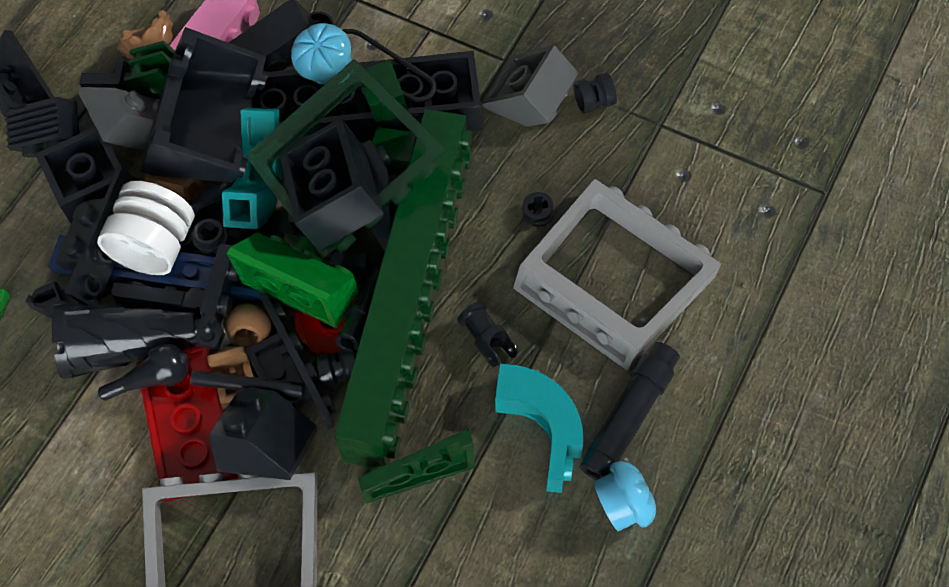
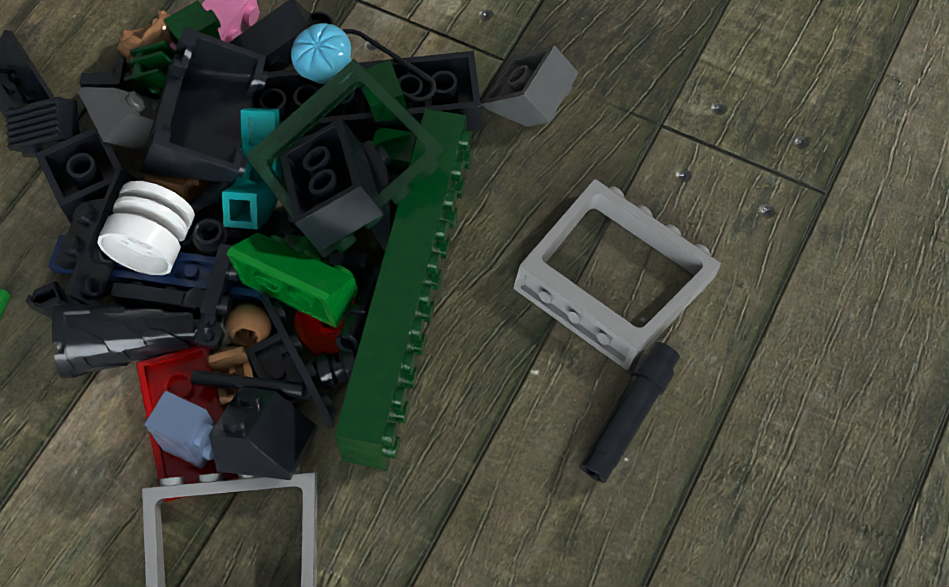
(163, 366): black piece -> none
(182, 429): none -> sand blue brick
(193, 17): none -> dark green brick
(420, 468): dark green wing -> none
(486, 332): black piece -> none
(543, 400): teal arch -> none
(547, 211): black bush -> none
(595, 93): black wheel -> none
(626, 496): medium azure piece -> none

